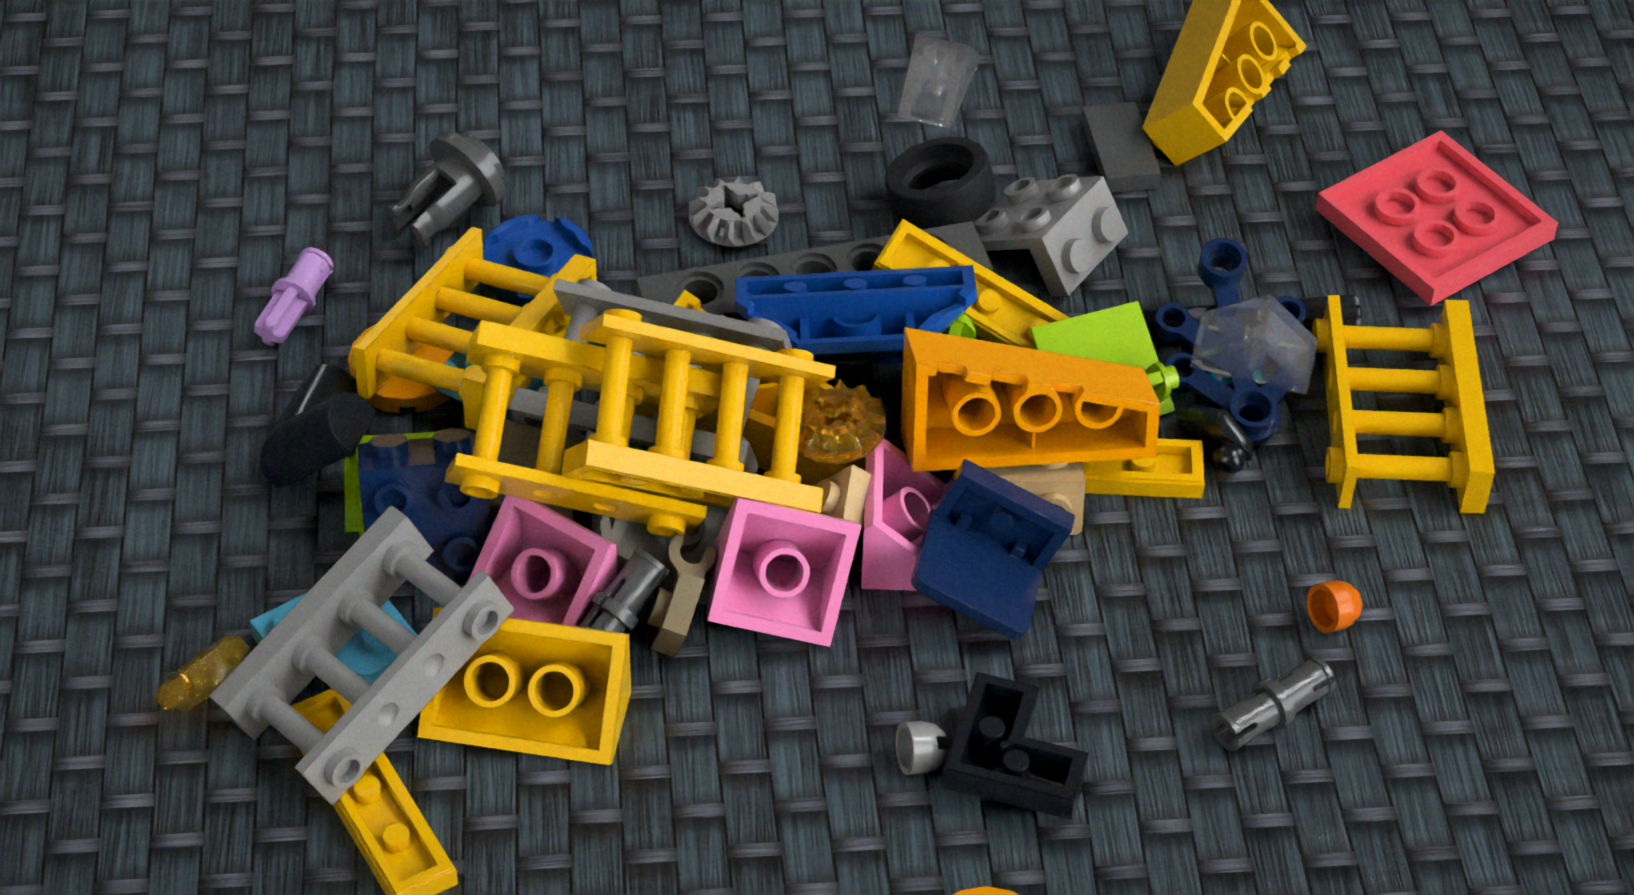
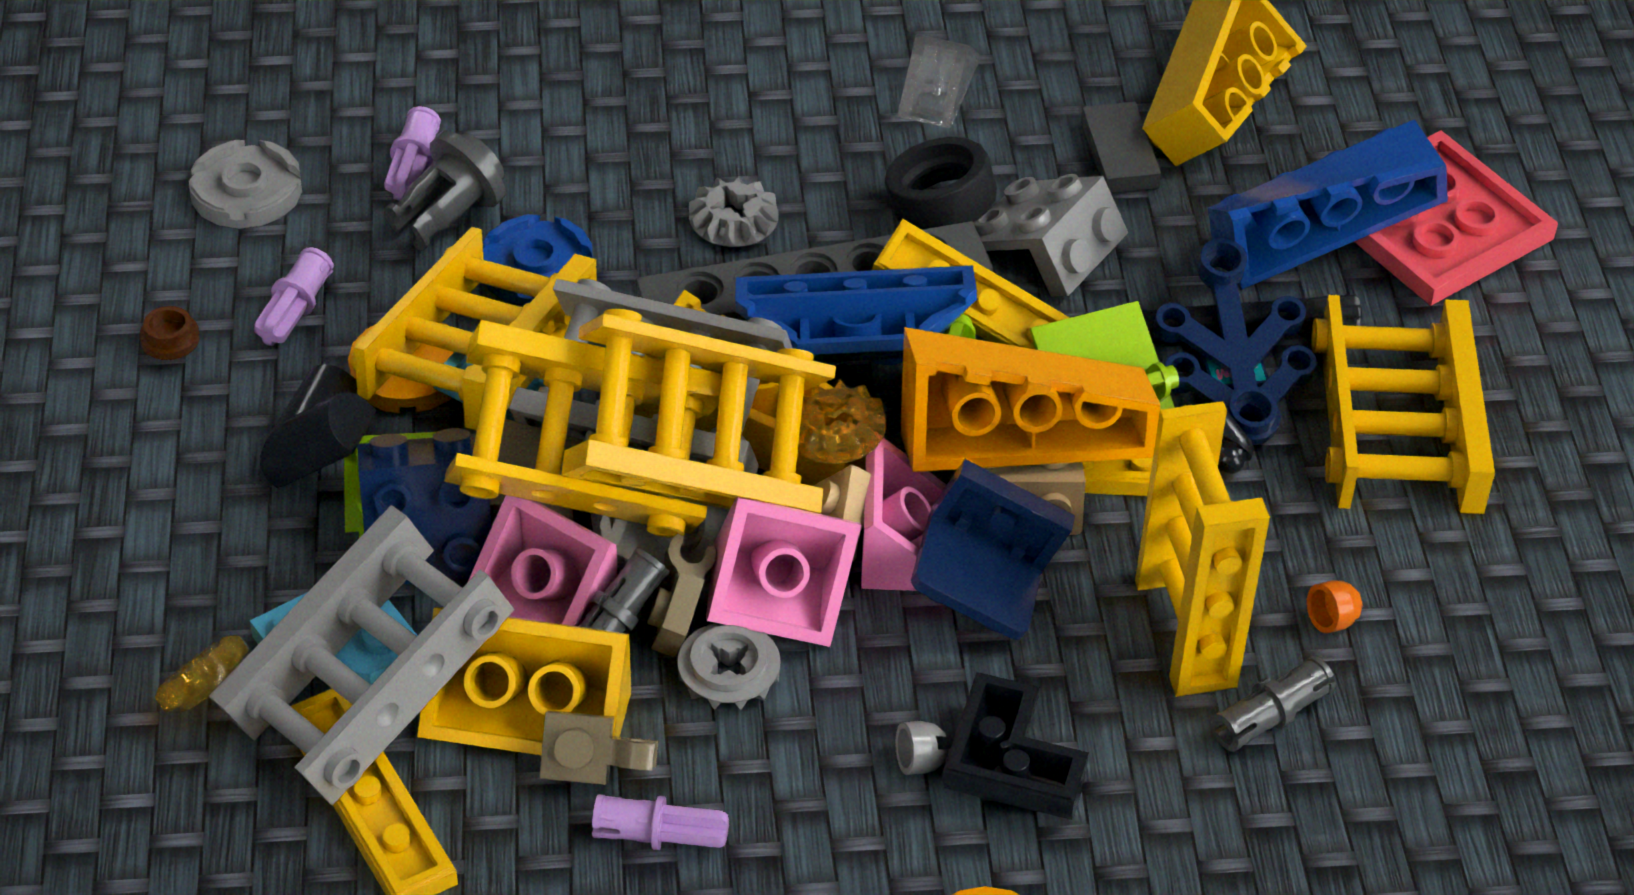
(169, 333): none -> reddish brown plate
(245, 184): none -> light grey tile
(411, 150): none -> lavender axle
(583, 748): none -> dark tan plate
(658, 822): none -> lavender axle
(728, 644): none -> light grey gear
(1200, 549): none -> yellow fence
(1256, 343): clear slope -> none
(1332, 201): none -> blue wedge

